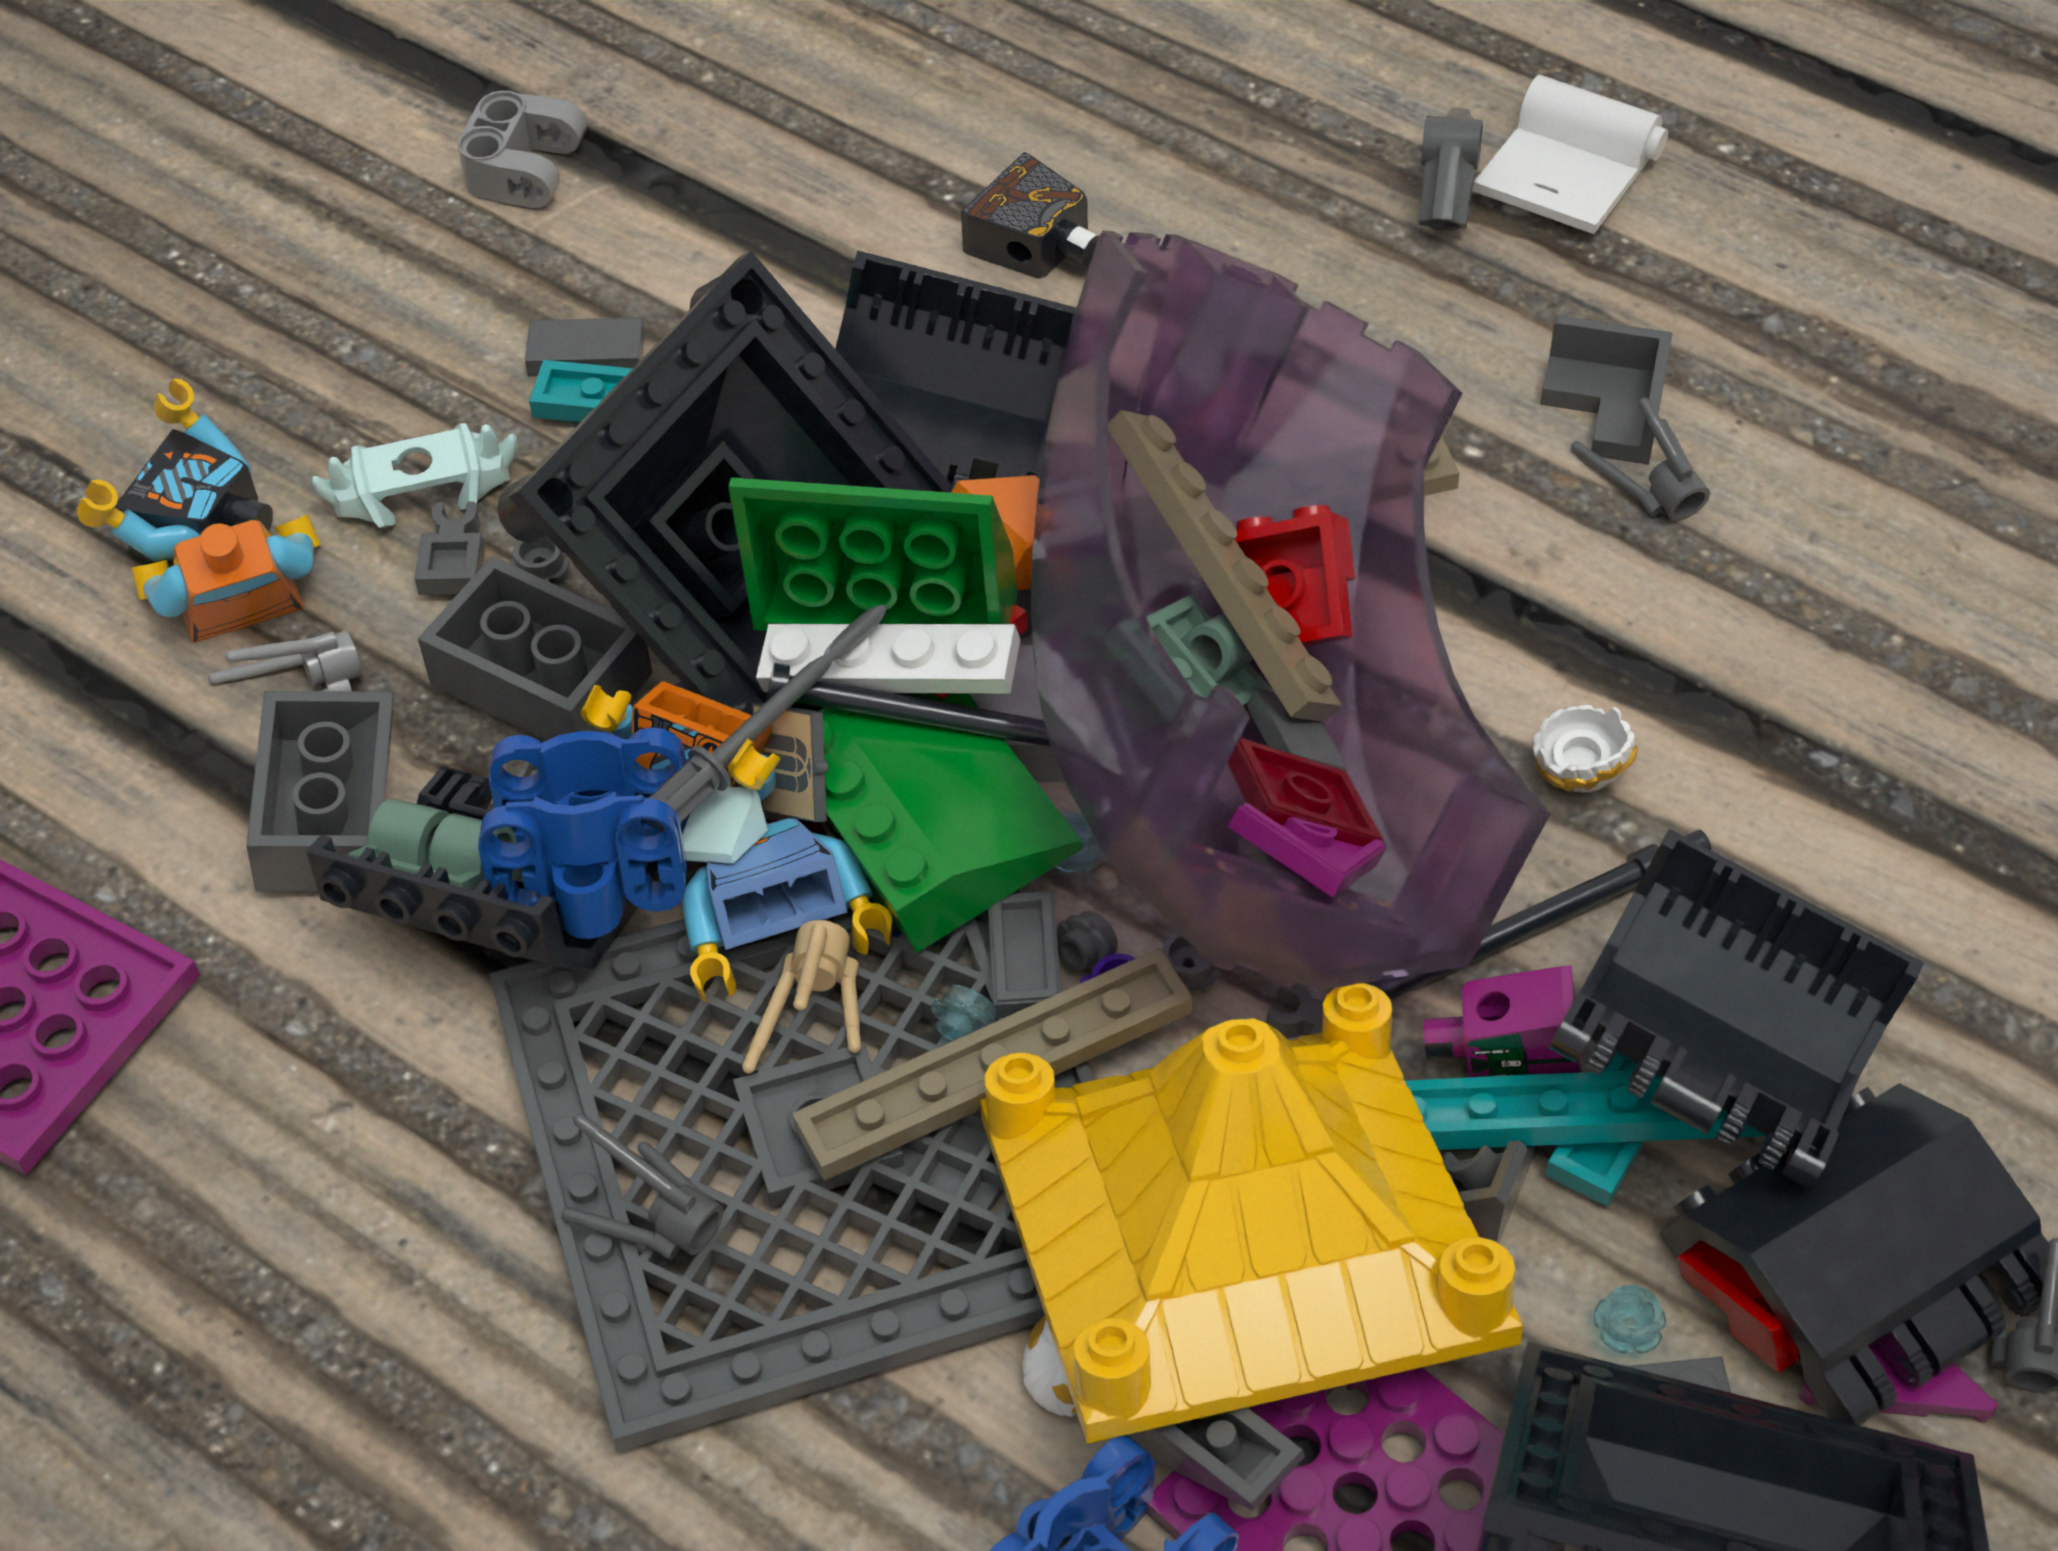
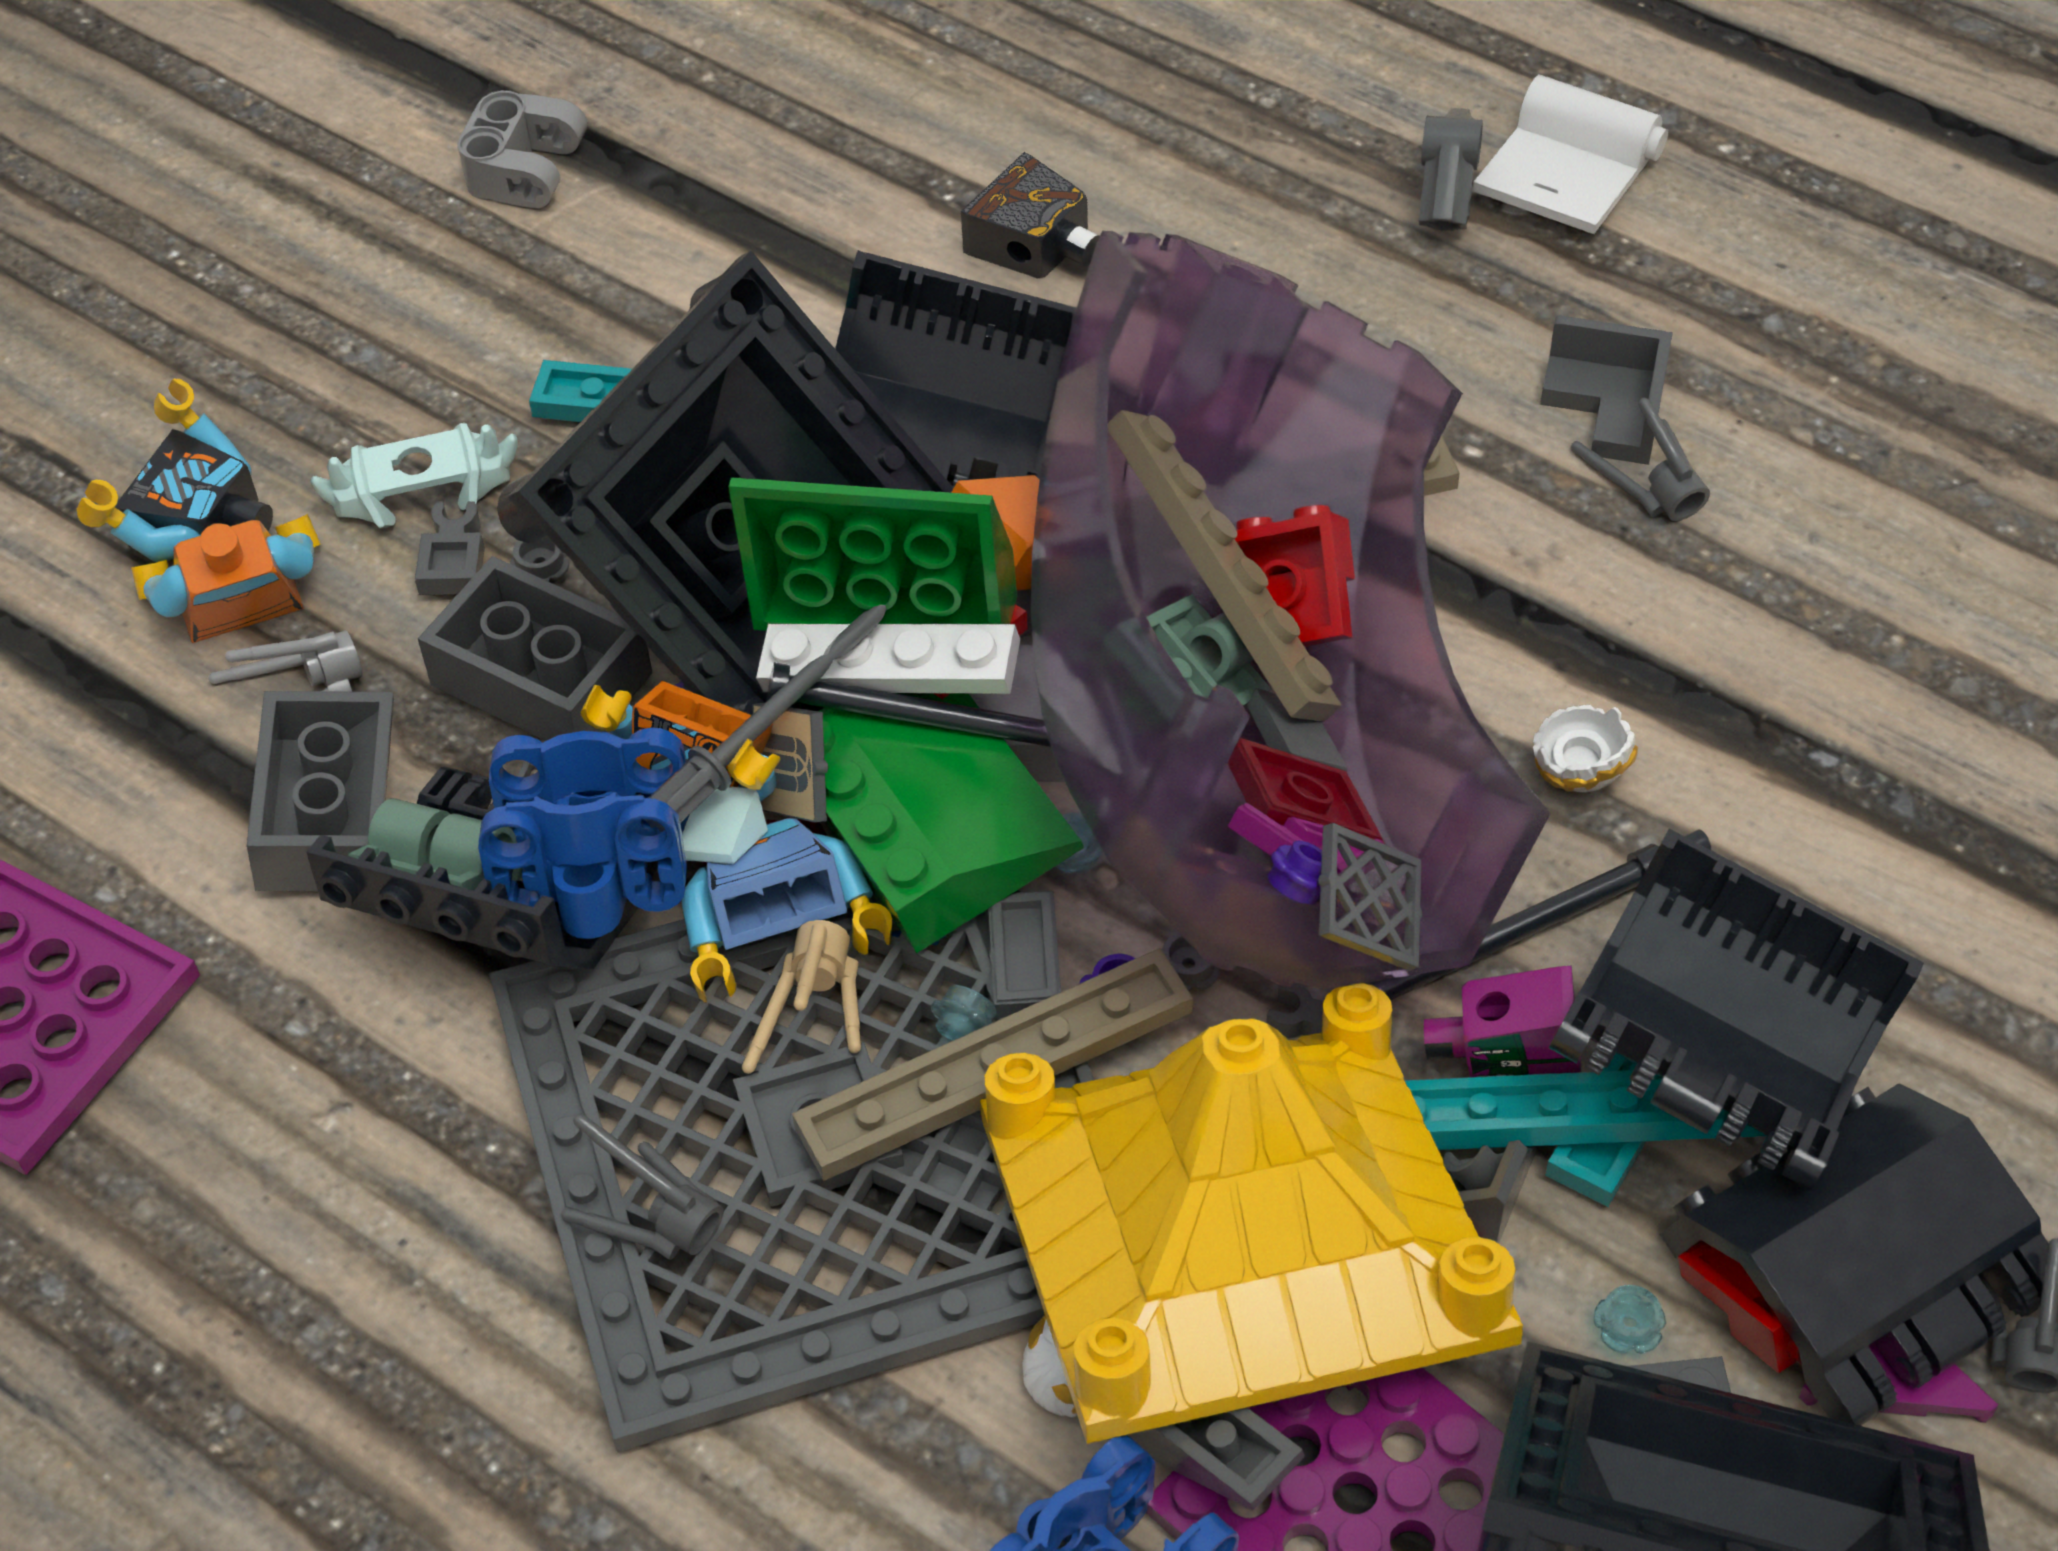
(585, 341): dark grey tile -> none
(1085, 940): dark grey plate -> none
(1297, 871): none -> dark purple plate
(1332, 884): none -> dark grey window

